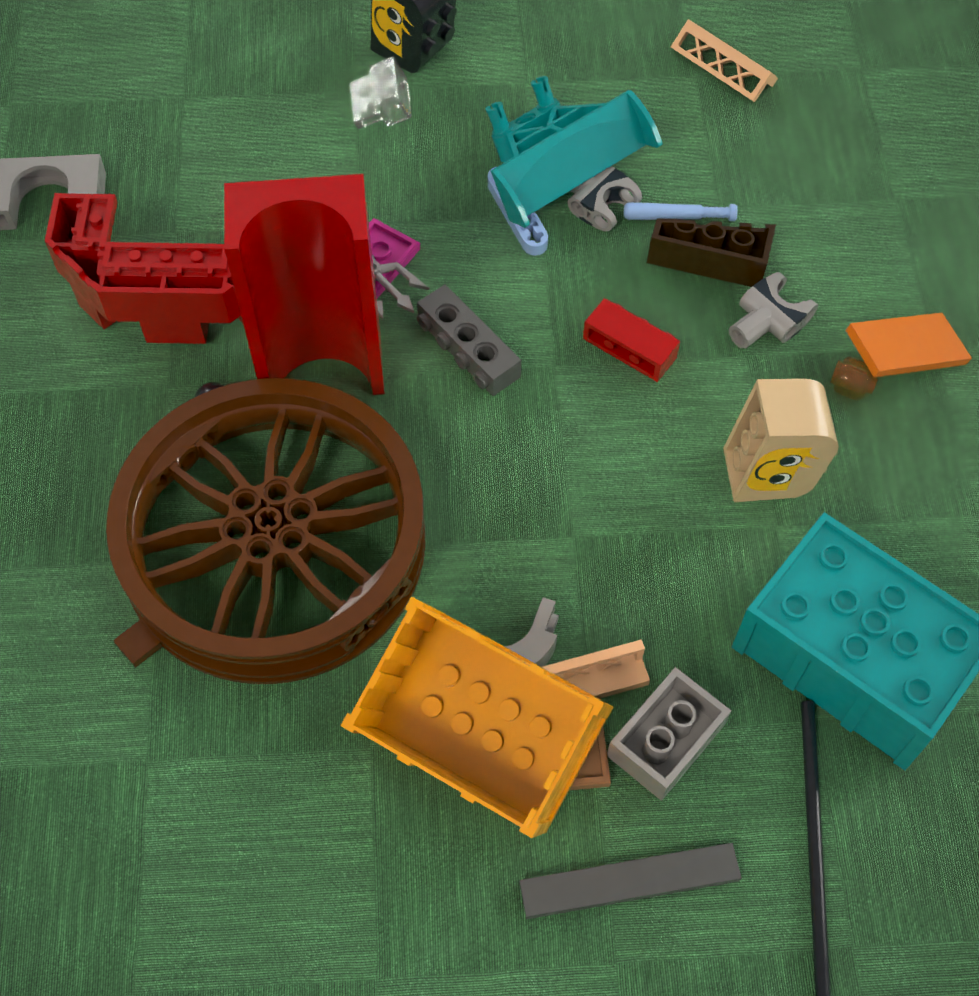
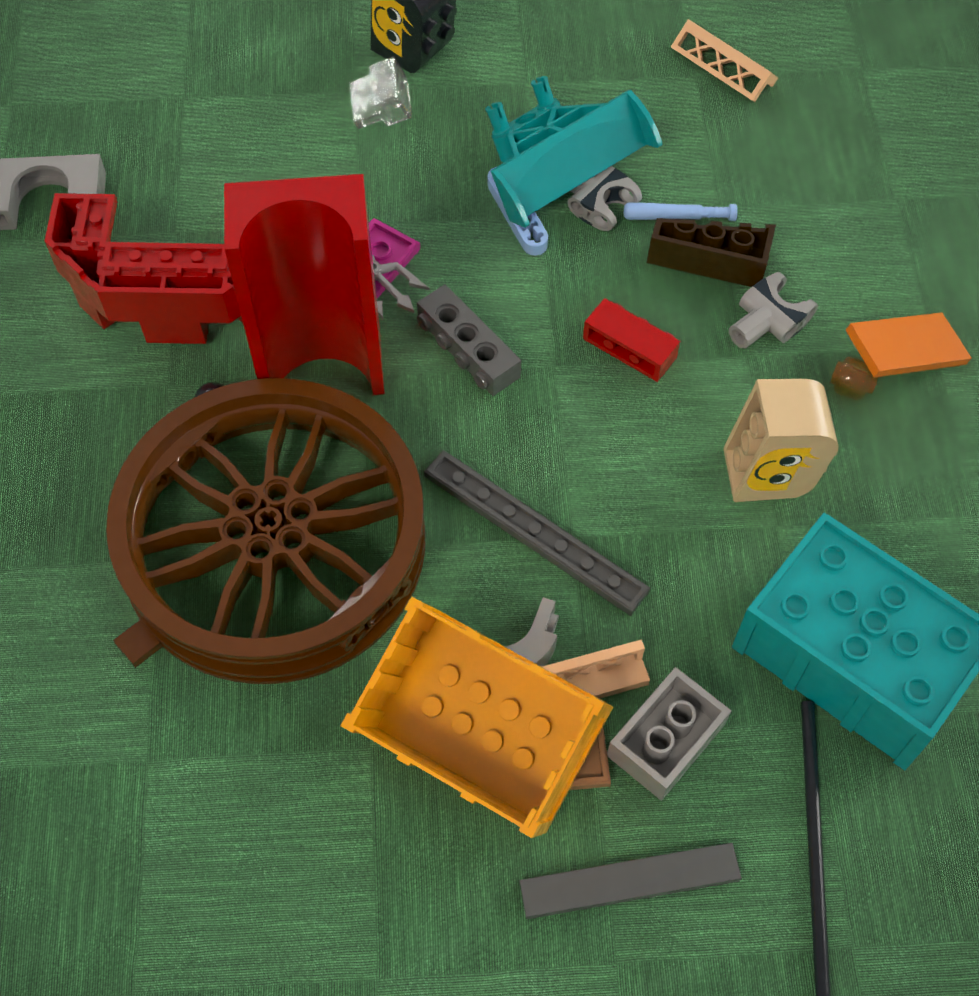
(537, 532): none -> dark grey tile

